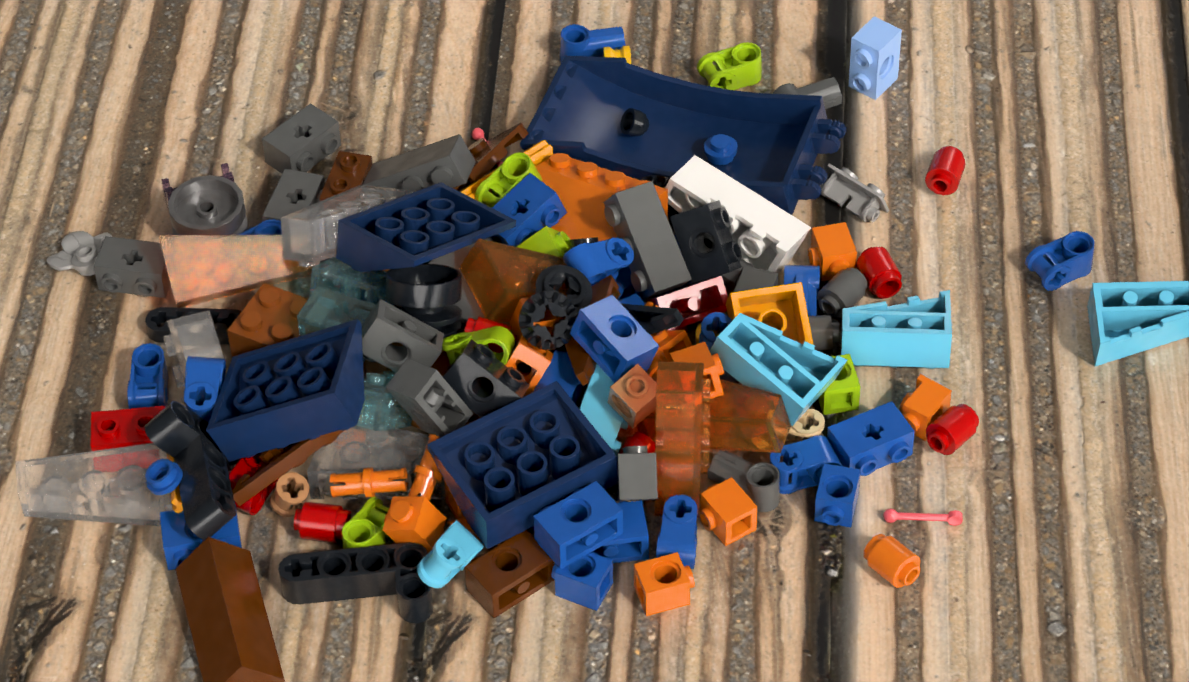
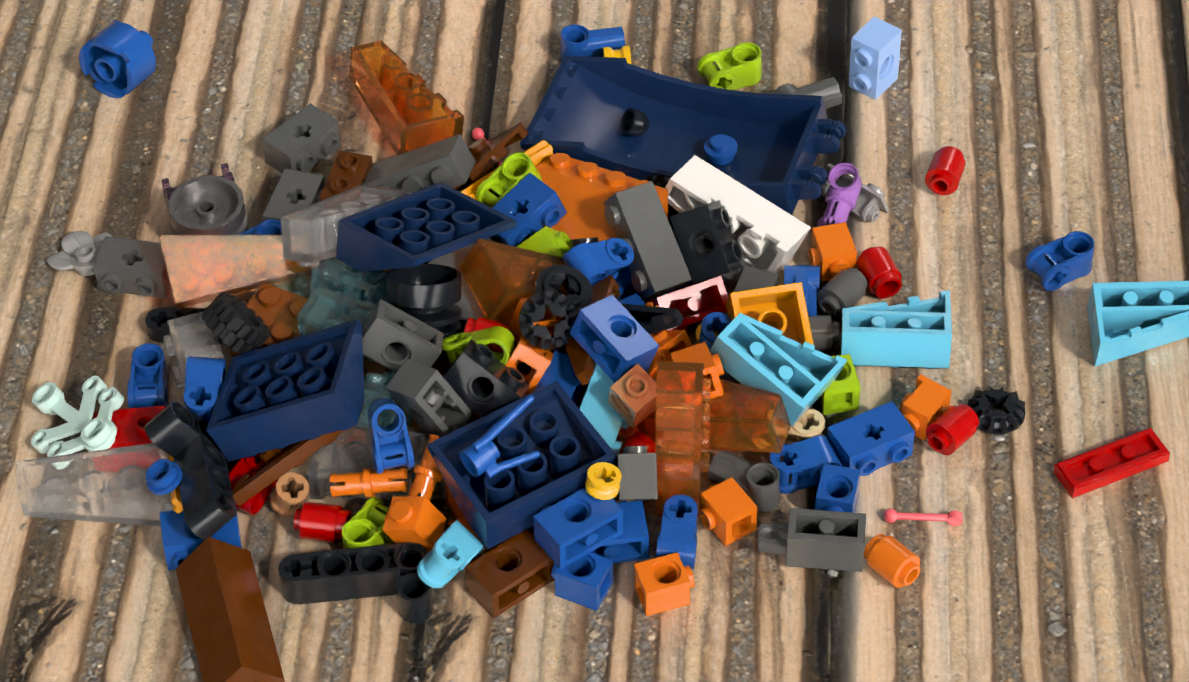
(95, 433): none -> light aqua plant
(118, 59): none -> blue brick
(235, 323): none -> black tyre
(389, 443): none -> blue piece
(400, 100): none -> clear orange wedge
(482, 454): none -> blue plant
(603, 481): none -> yellow bush
(817, 539): none -> dark grey hinge
(840, 199): none -> medium lavender connector
(998, 421): none -> black gear
(1111, 462): none -> red tile

